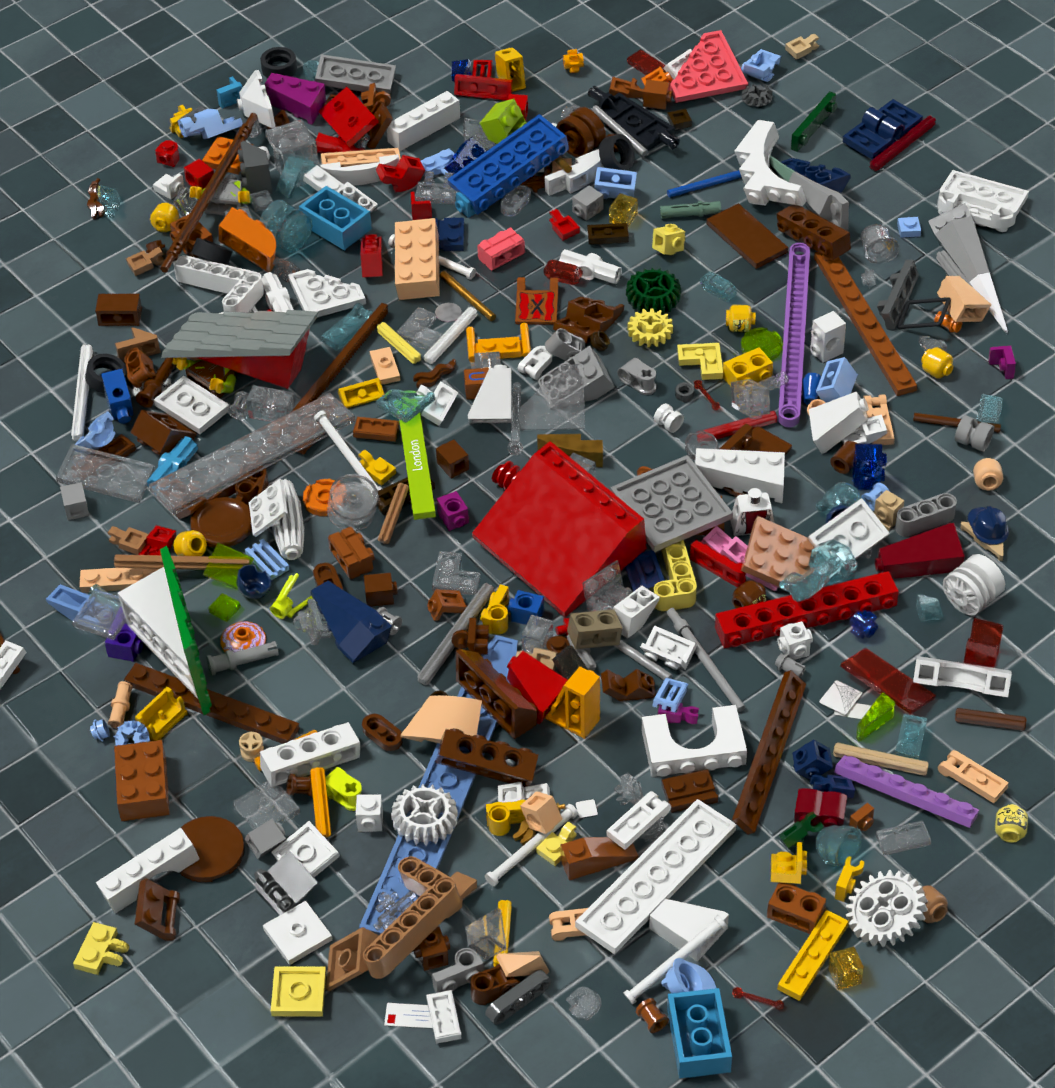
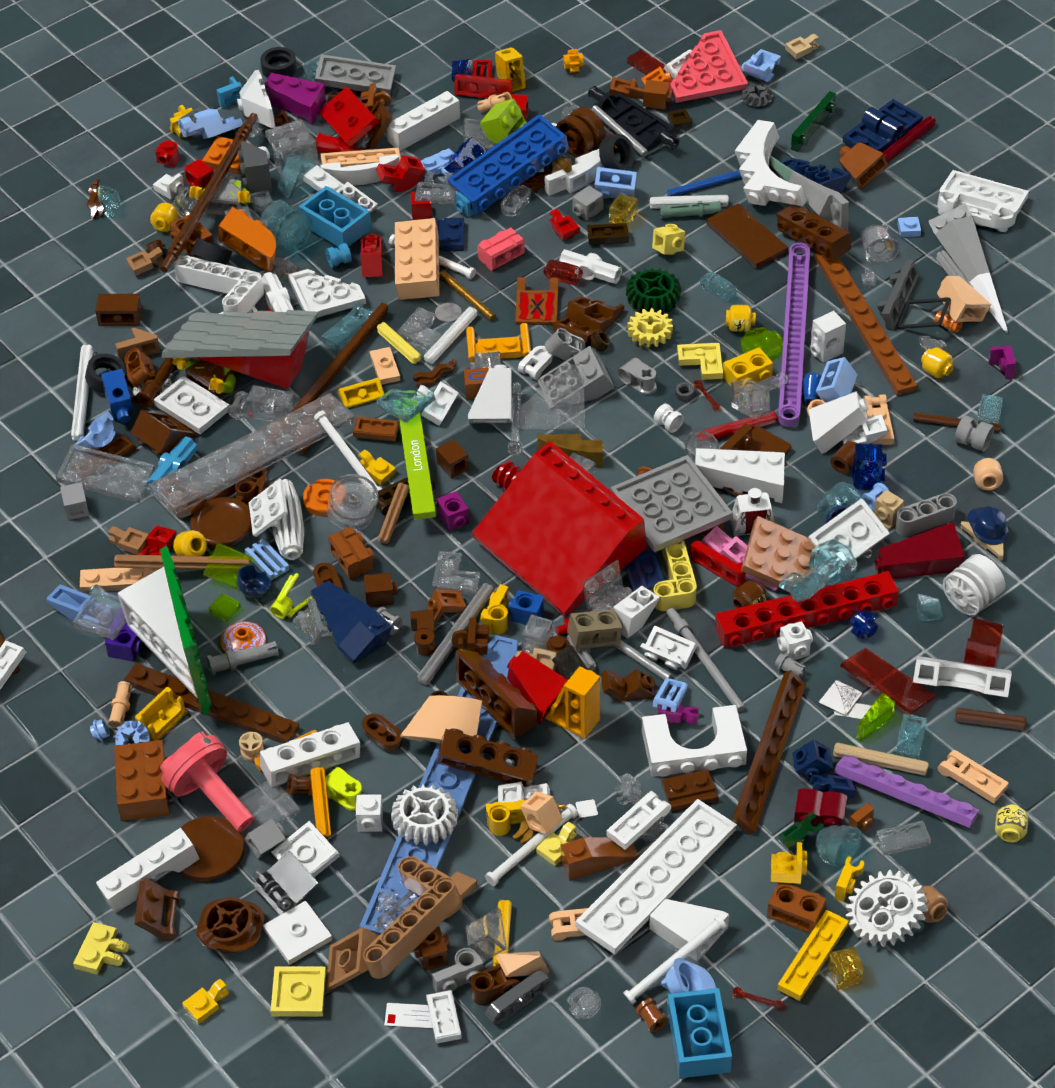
(196, 767): none -> coral piece
(203, 1003): none -> yellow plate
(230, 925): none -> reddish brown piece
(338, 255): none -> dark azure wheel
(425, 636): none -> reddish brown leg
(492, 100): none -> light nougat pin
(656, 202): none -> white axle
(862, 163): none -> dark orange torso

